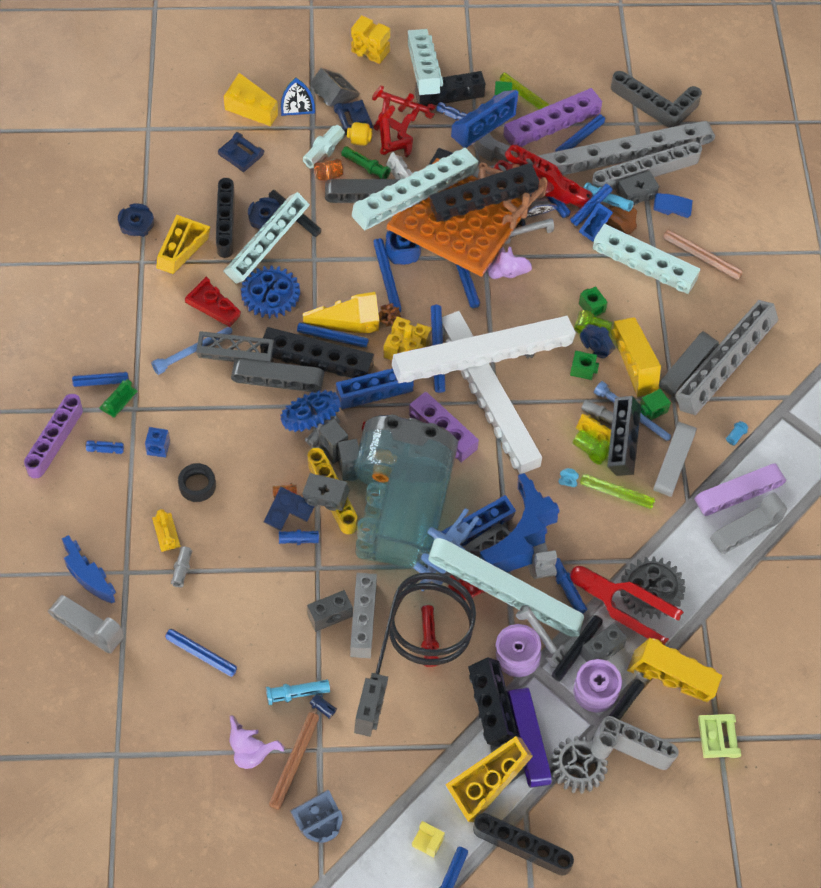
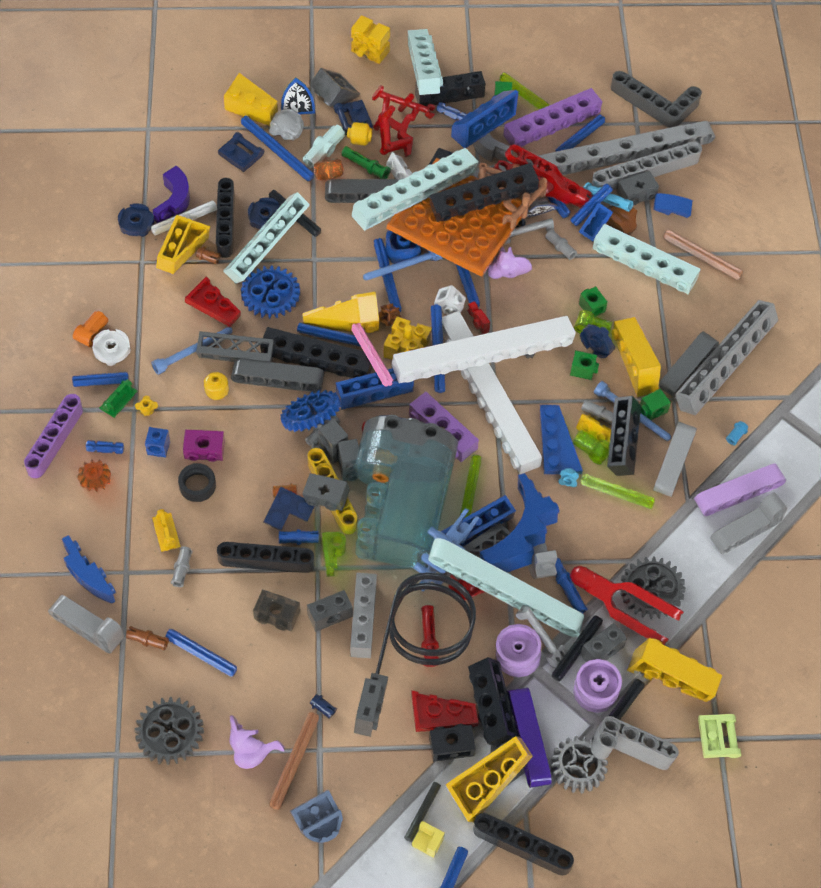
(86, 333): none -> orange piece
(94, 475): none -> clear orange gear
(113, 355): none -> white plate
(146, 411): none -> yellow plate
(147, 638): none -> dark orange pin
(158, 745): none -> dark grey gear
(179, 201): none -> dark purple arch
(190, 214): none -> white axle
(196, 438): none -> magenta brick
(207, 255): none -> dark orange pin
(216, 385): none -> yellow head
(269, 602): none -> clear smoke brick
(273, 563): none -> black beam
(277, 148): none -> blue axle
(287, 124): none -> light grey hair
(287, 692): medium azure pin -> none
(332, 552): none -> clear neon green plate
(372, 354): none -> bright pink axle
(400, 265): none -> medium blue piece
(422, 811): none -> pearl dark grey bar
(439, 712): none -> red wing
(444, 751): none -> black brick
(450, 300): none -> white brick
(471, 484): none -> clear neon green axle
(480, 319): none -> red plate
(557, 444): none -> blue wing
(561, 244): none -> light grey pin

